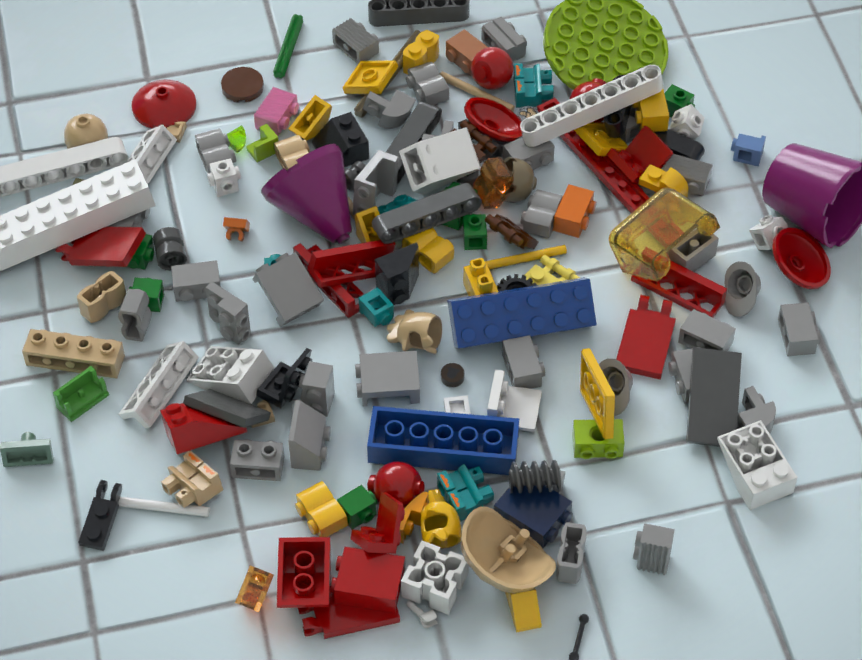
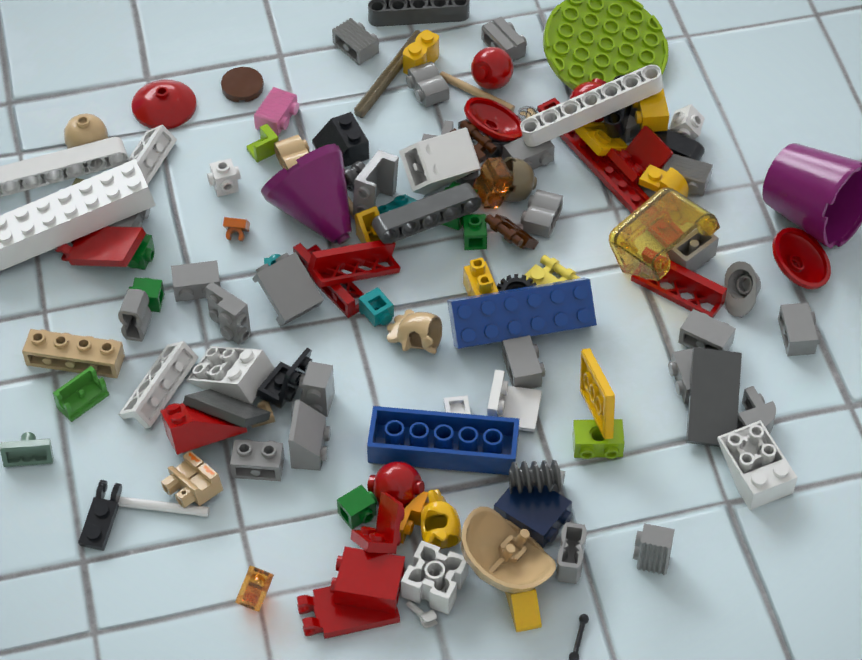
(101, 297): tan brick -> none
(169, 248): dark grey wheel -> none
(177, 130): tan tile -> none
(213, 147): light grey brick -> none
(237, 139): clear neon green tile -> none
(288, 46): green axle -> none
(304, 572): red slope -> none
(312, 118): yellow slope -> none
(321, 510): yellow brick -> none
(370, 76): yellow tile -> none
(388, 376): light grey panel -> none
(392, 112): light grey brick -> none
(398, 273): black slope -> none
(421, 121): dark grey beam -> none
(433, 249): yellow brick -> none
(452, 375): dark brown tile -> none
(461, 490): teal hips -> none
(462, 49): nougat brick -> none
(526, 257): yellow bar -> none
(529, 86): teal hips -> none
(574, 211): orange brick -> none
(619, 381): light grey piece -> none
(647, 339): red tile -> none
(677, 98): green brick -> none
(748, 149): medium blue brick -> none
(766, 231): white brick -> none

